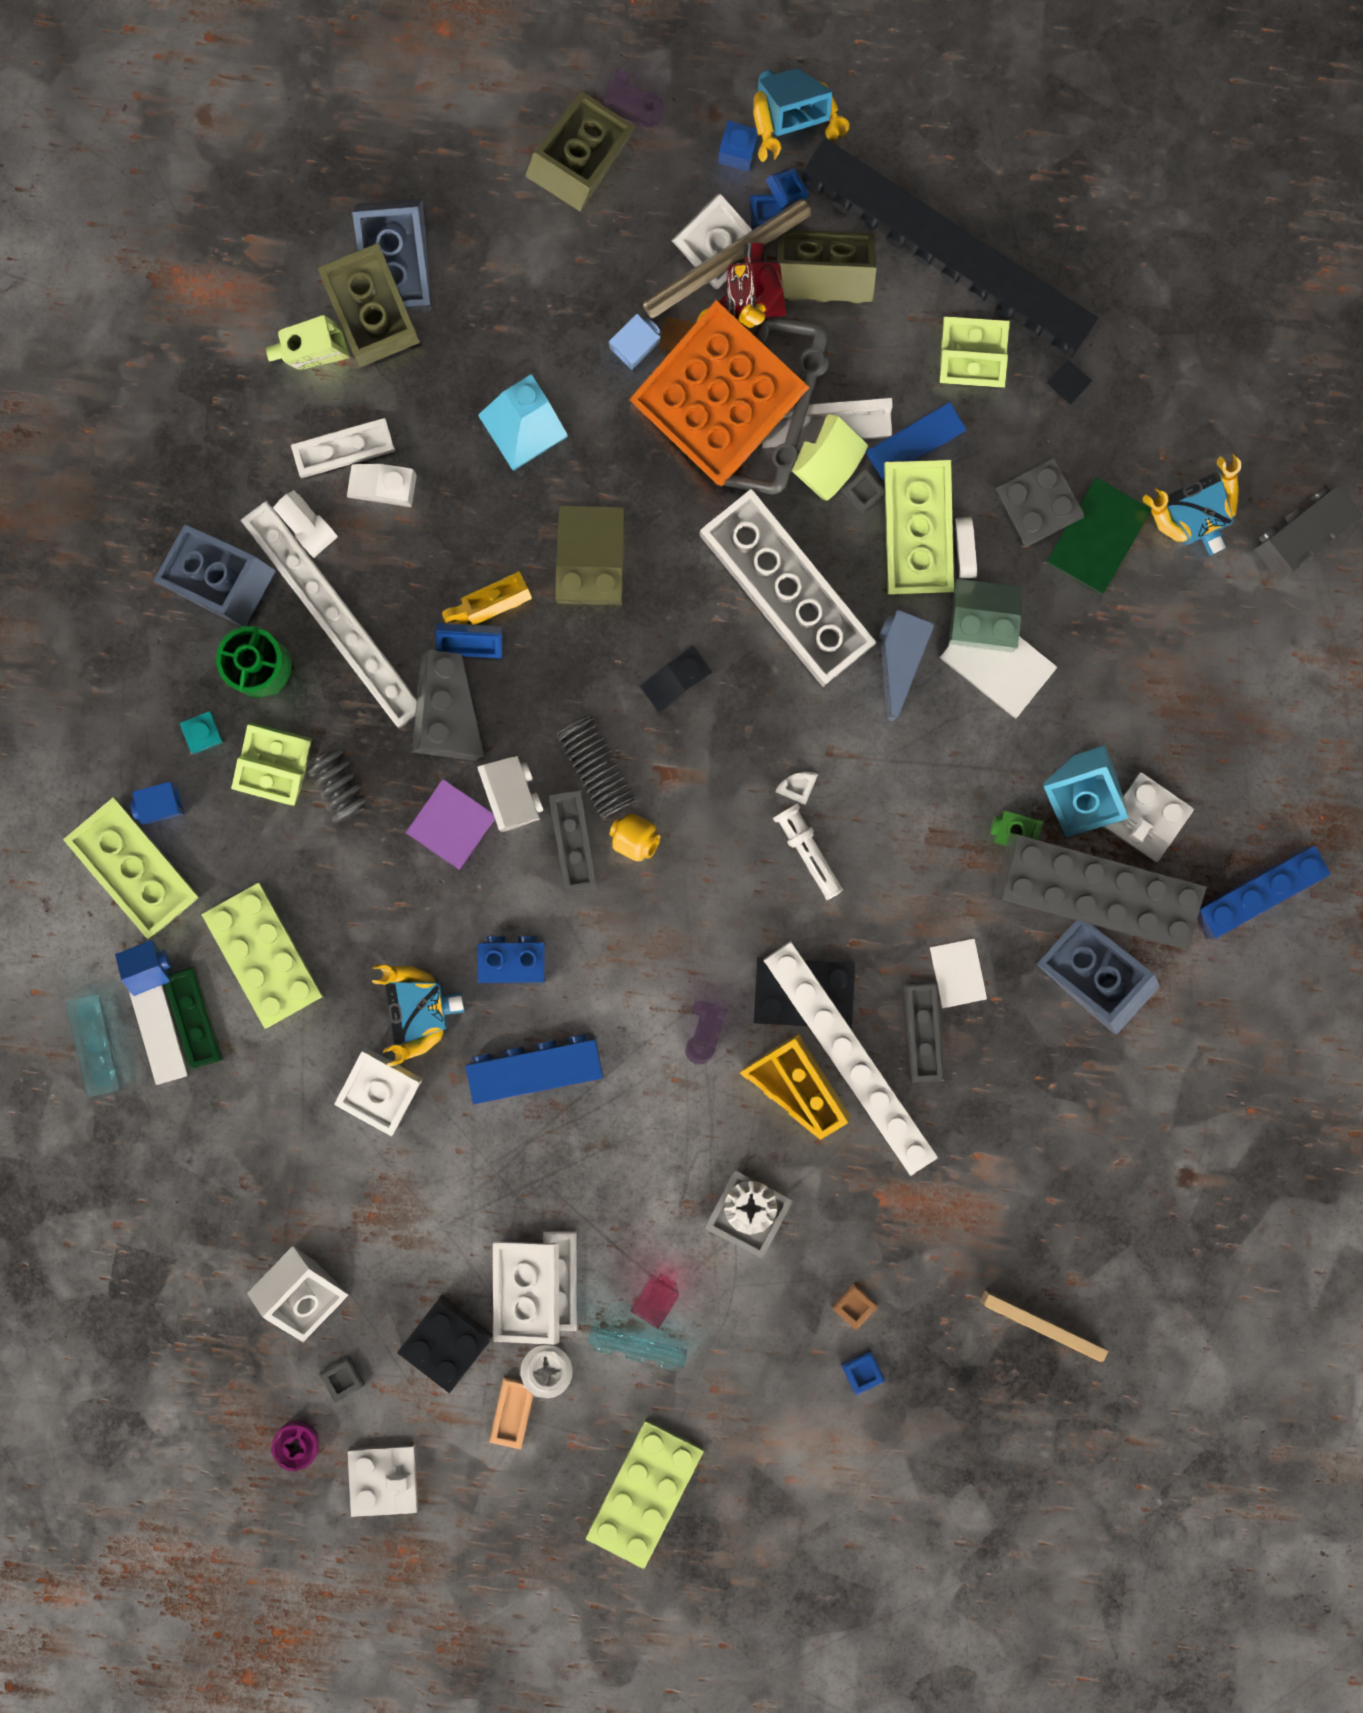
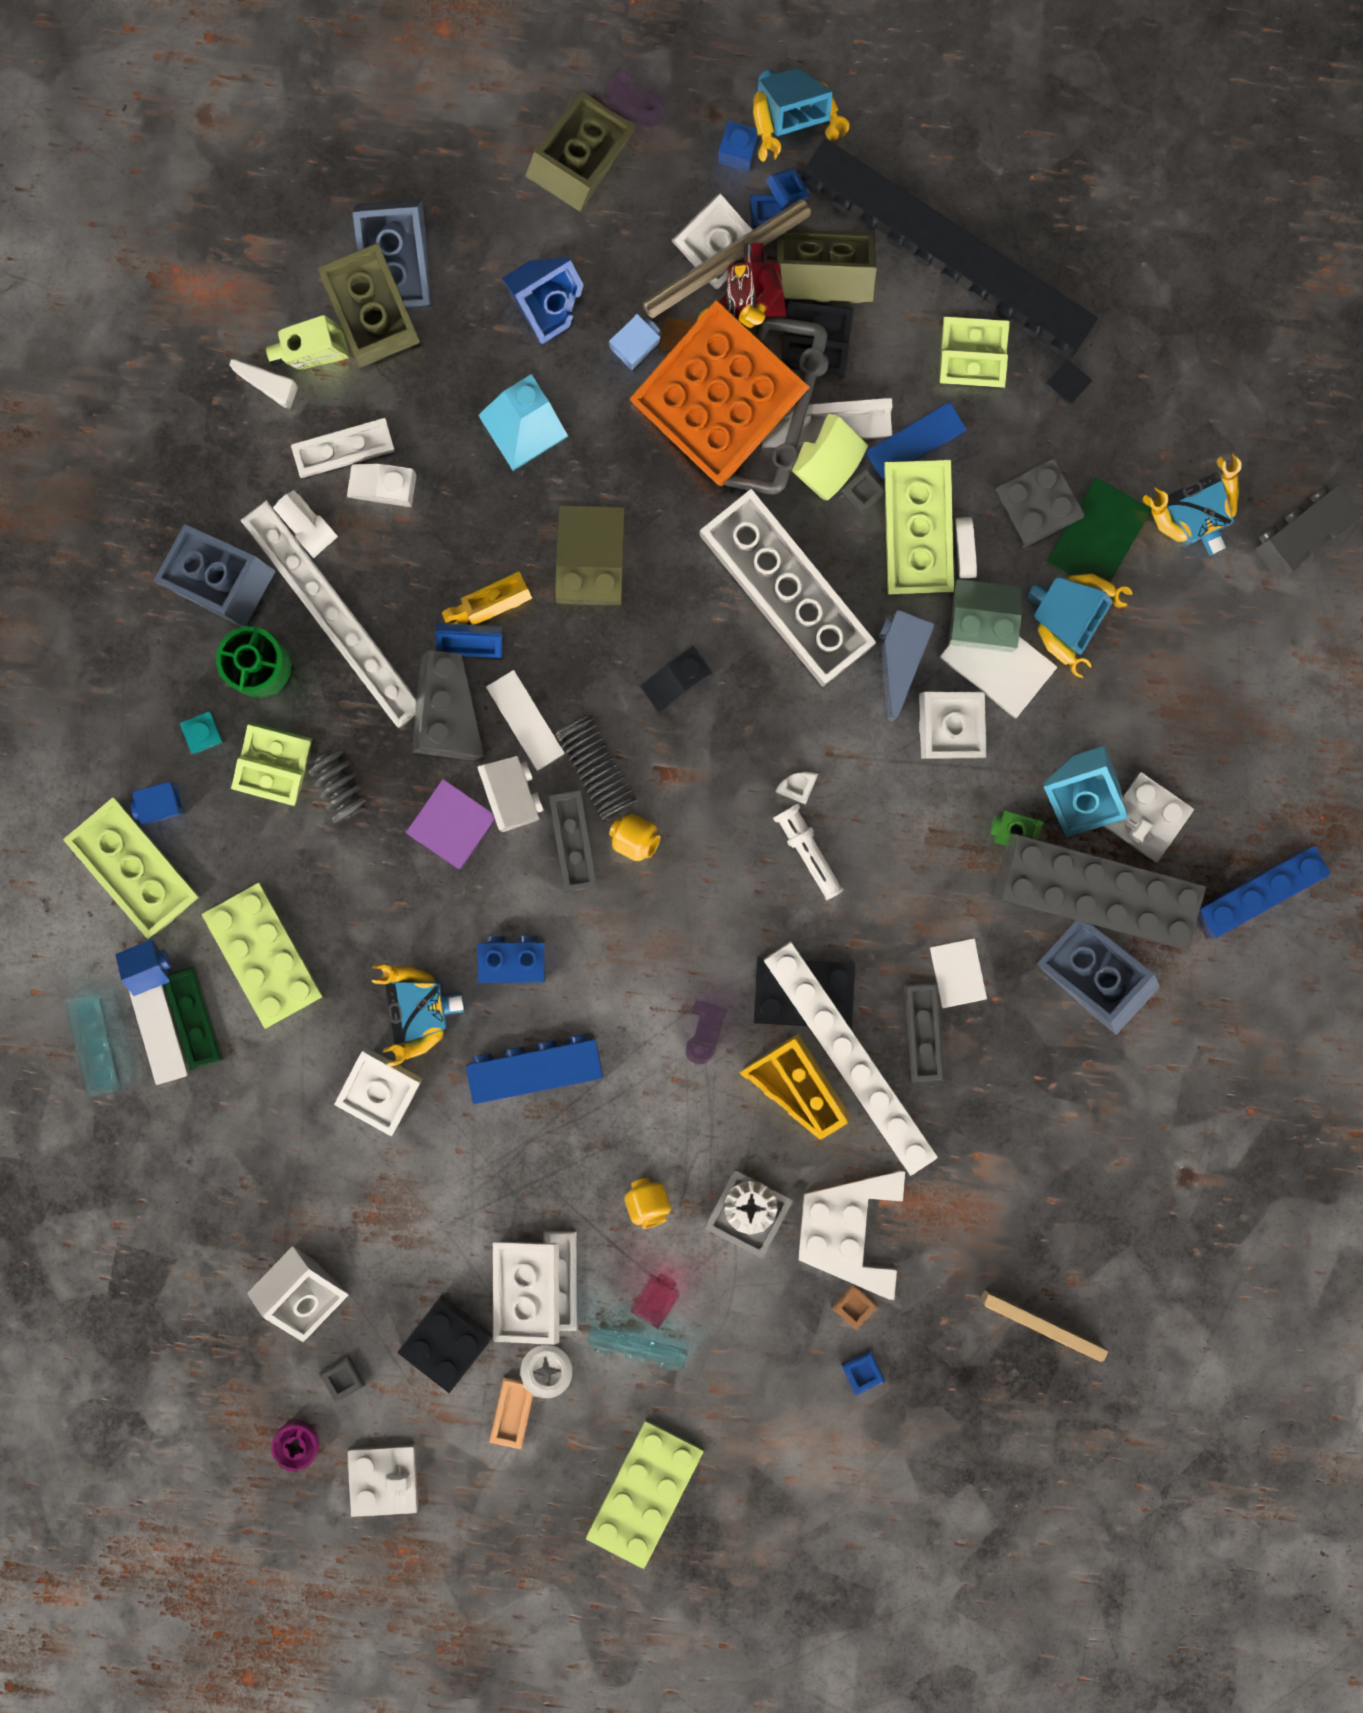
(273, 385): none -> white slope
(525, 720): none -> white tile
(545, 294): none -> blue slope
(647, 1203): none -> yellow head
(836, 1227): none -> white wing
(838, 326): none -> black slope
(952, 725): none -> white hinge
(1072, 613): none -> dark azure torso

